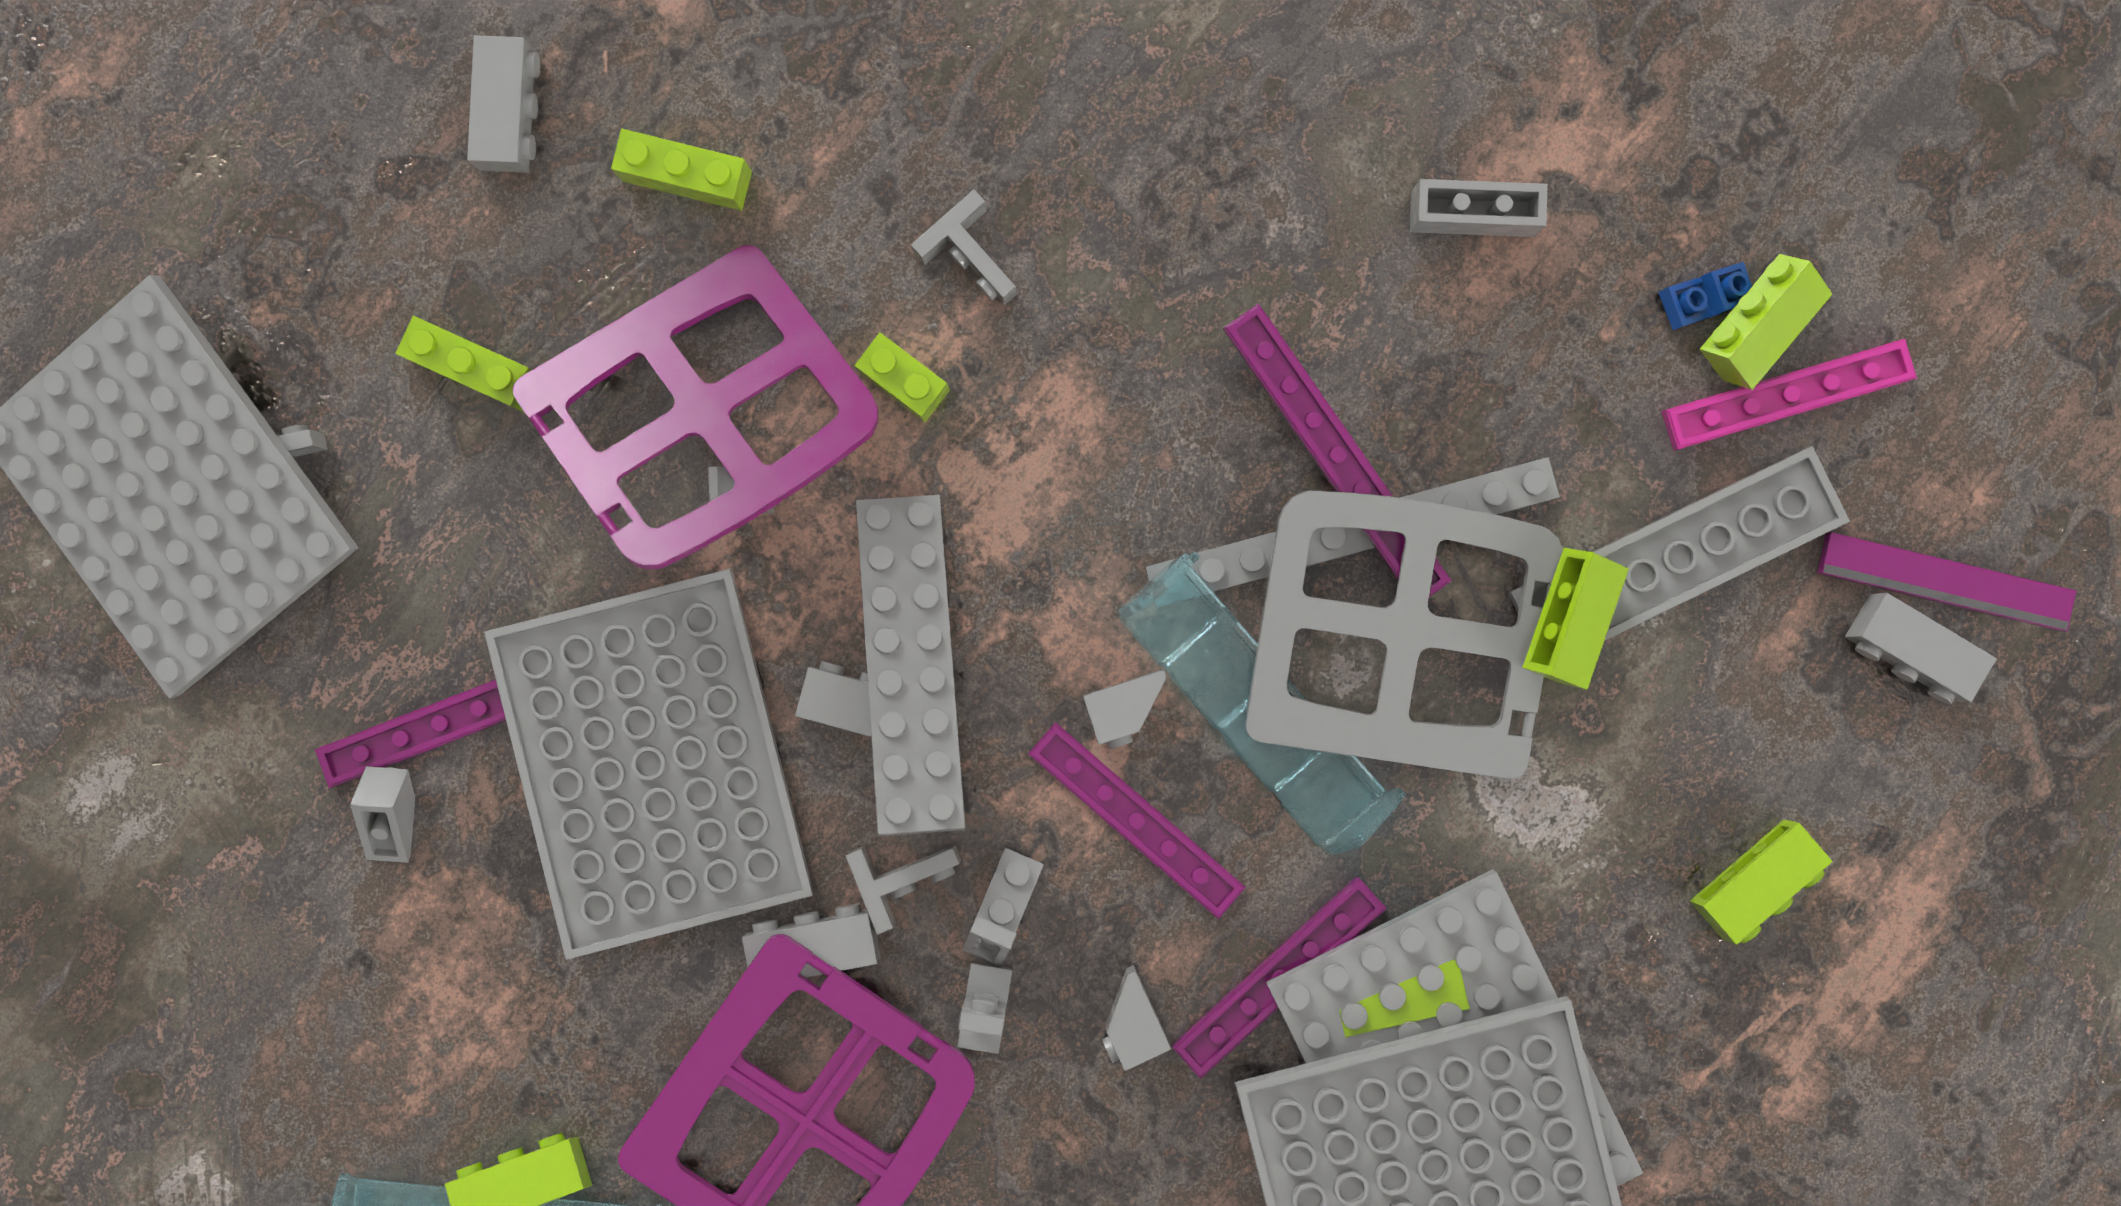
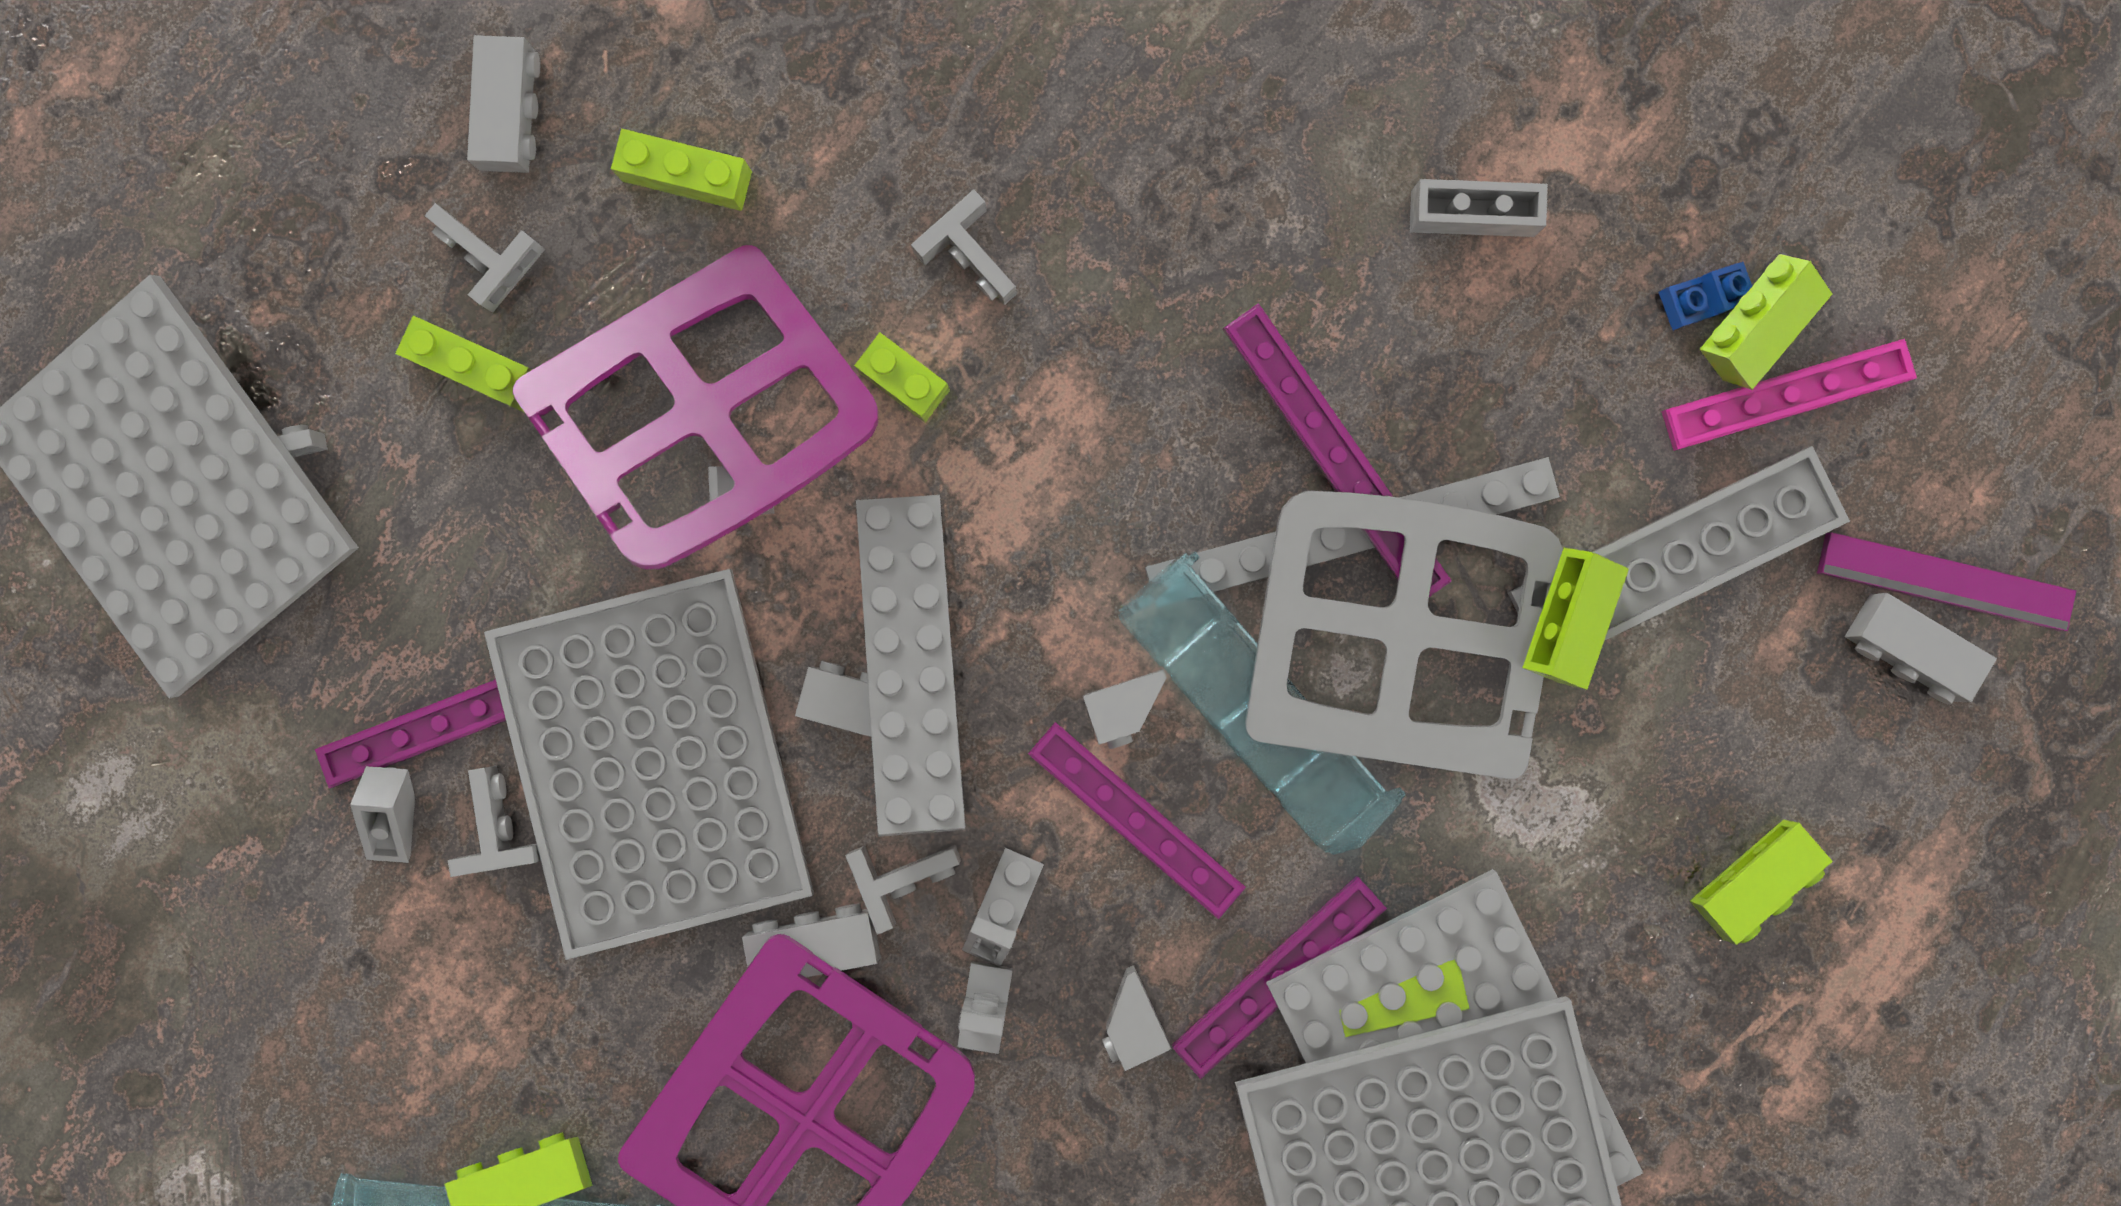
(493, 828): none -> light grey bracket
(504, 269): none -> light grey bracket

